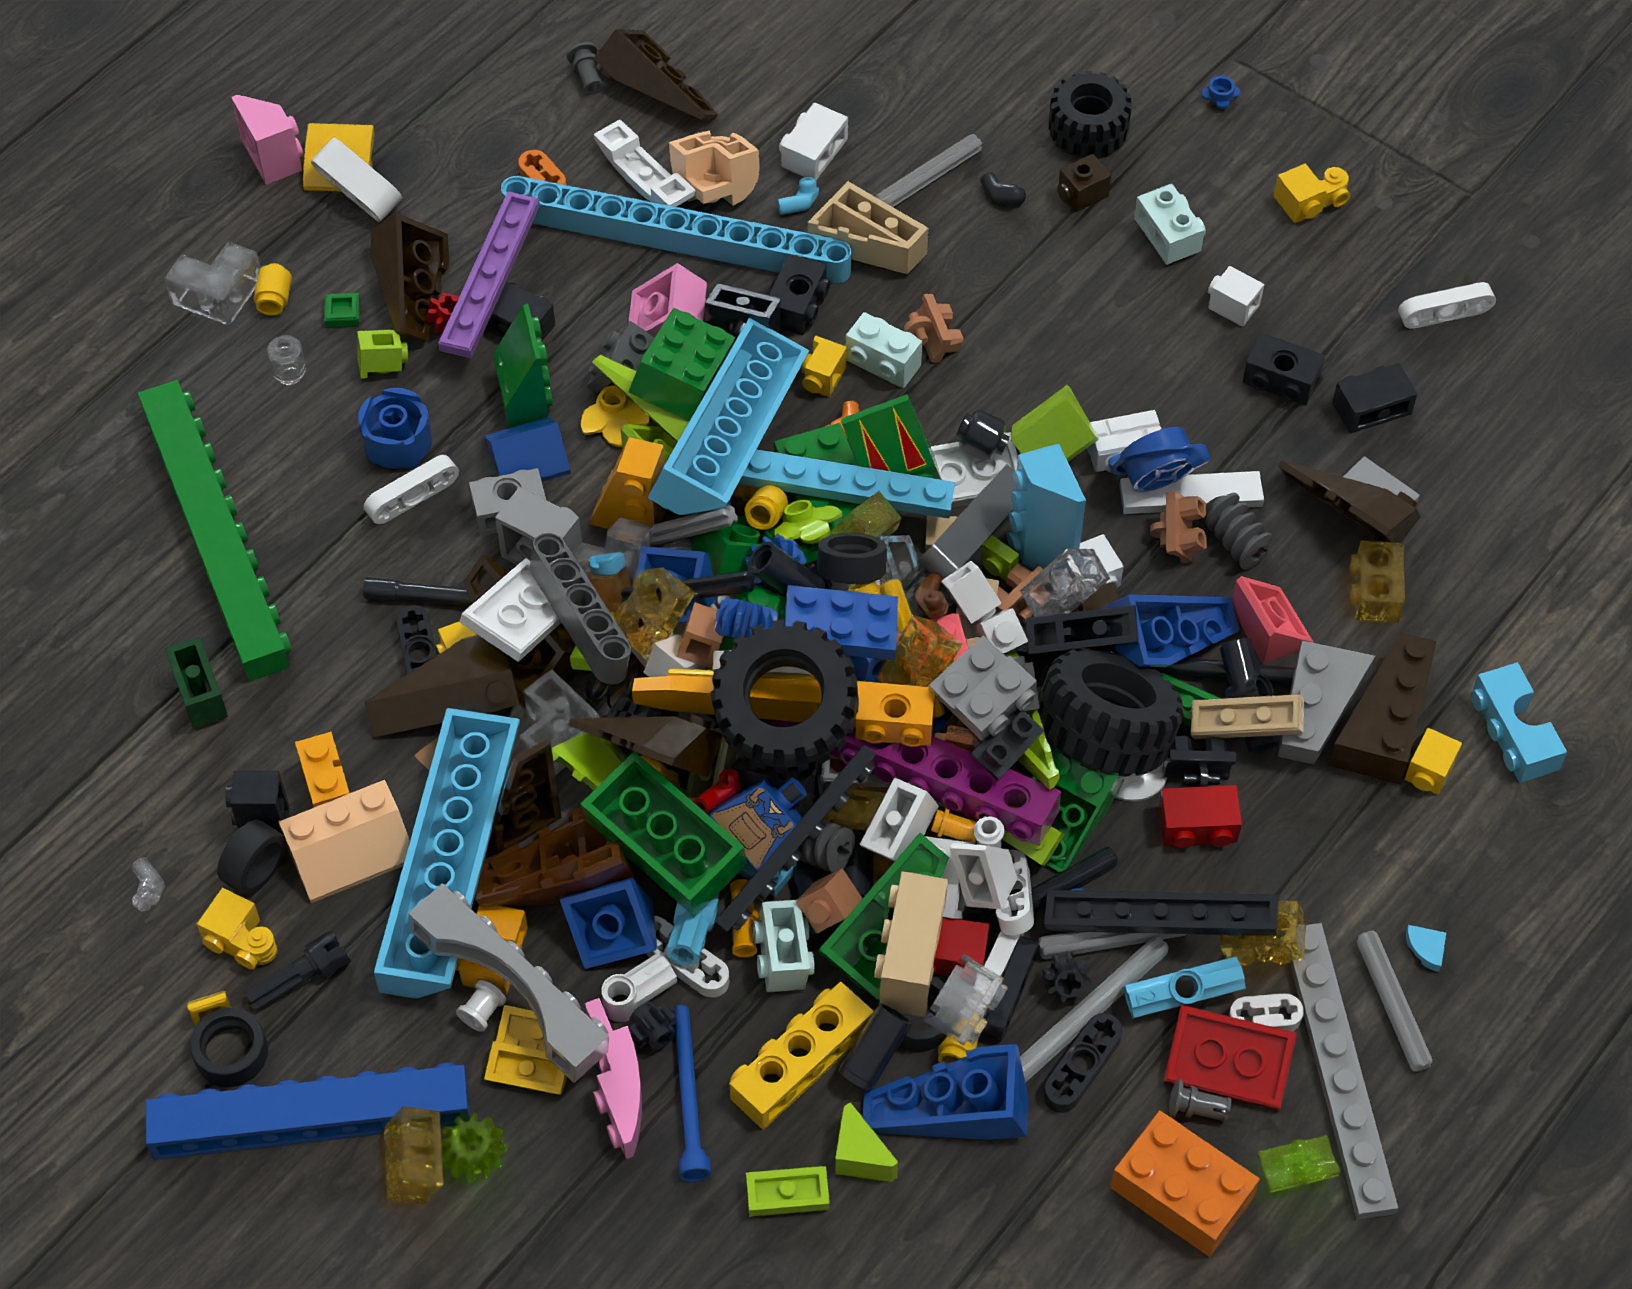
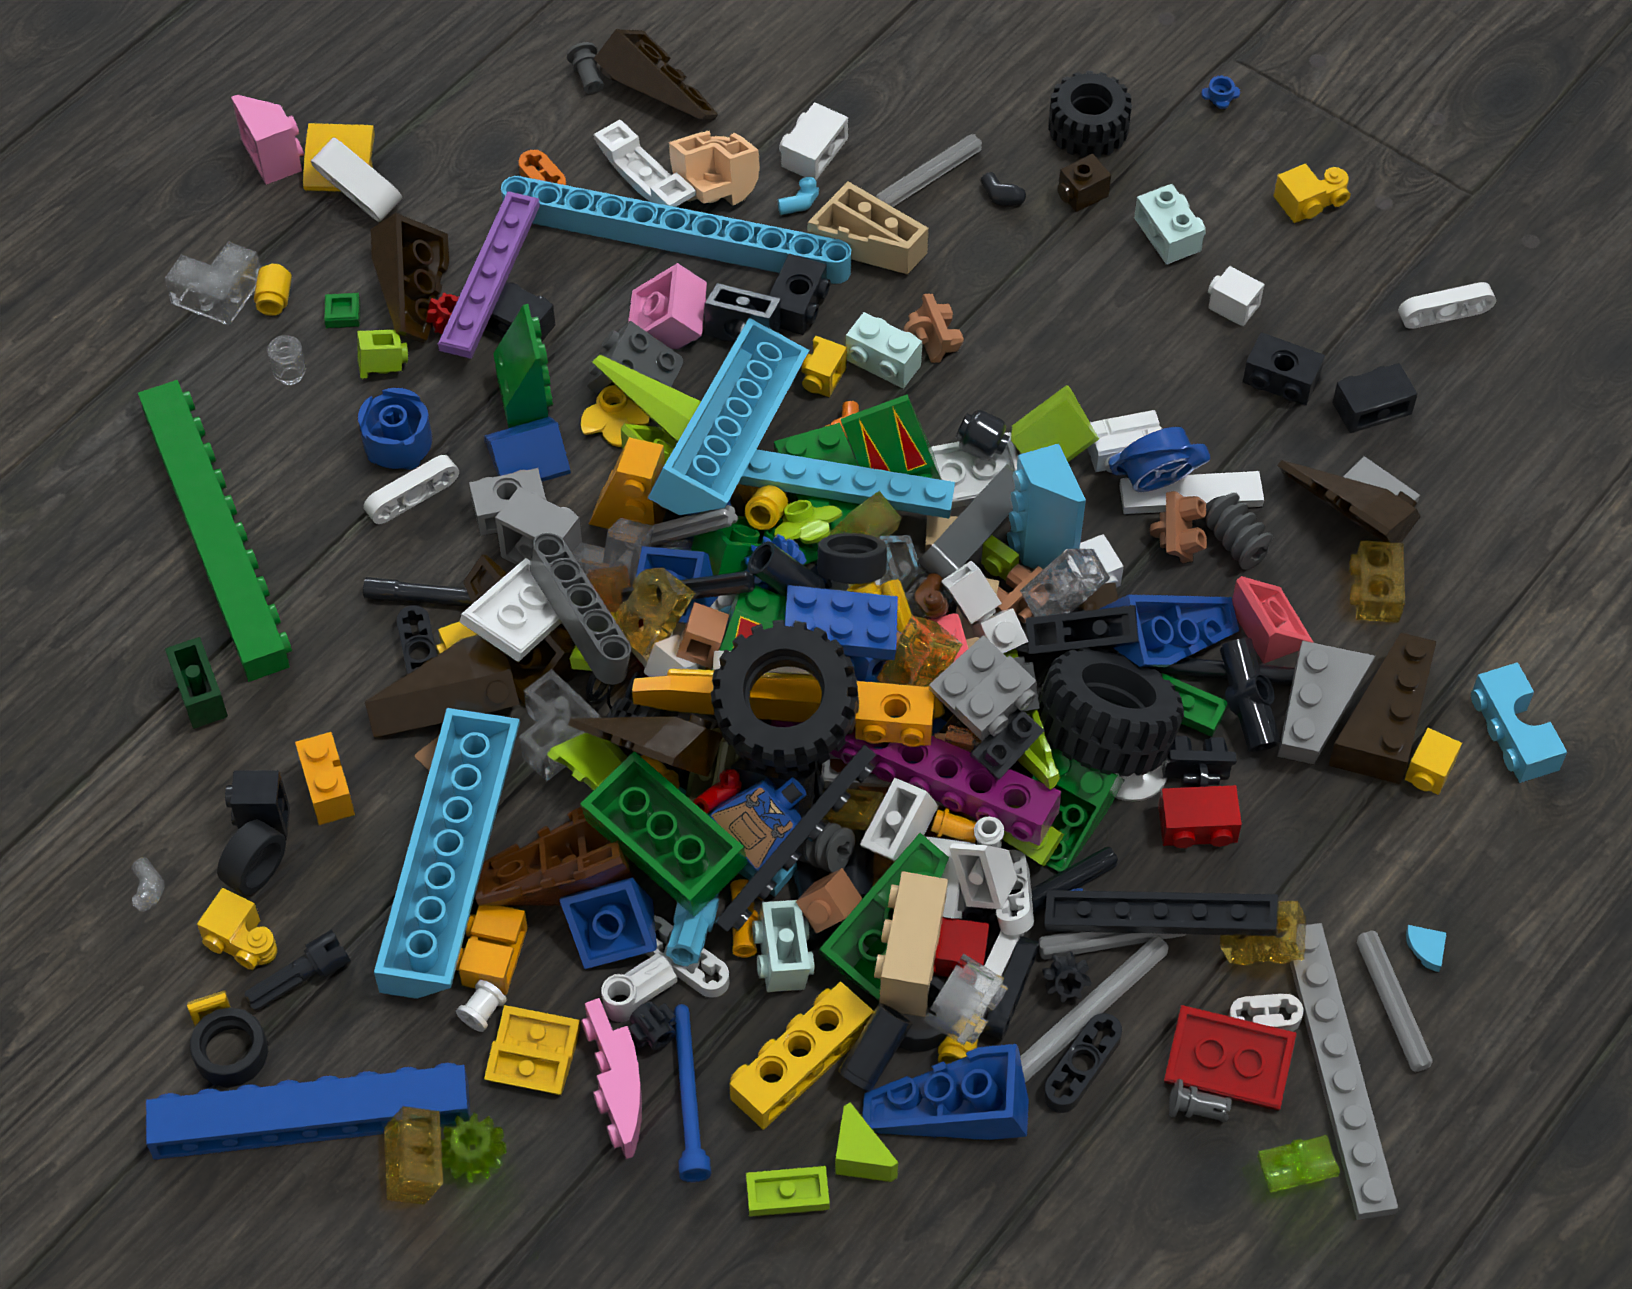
(346, 841): light nougat slope -> none
(454, 930): light grey arch -> none
(527, 797): dark brown wedge -> none
(607, 563): medium azure tile -> none
(681, 363): green brick -> none
(738, 618): blue gear -> none
(1184, 1183): orange brick -> none
(1208, 982): medium azure piece -> none
(1247, 716): tan tile -> none

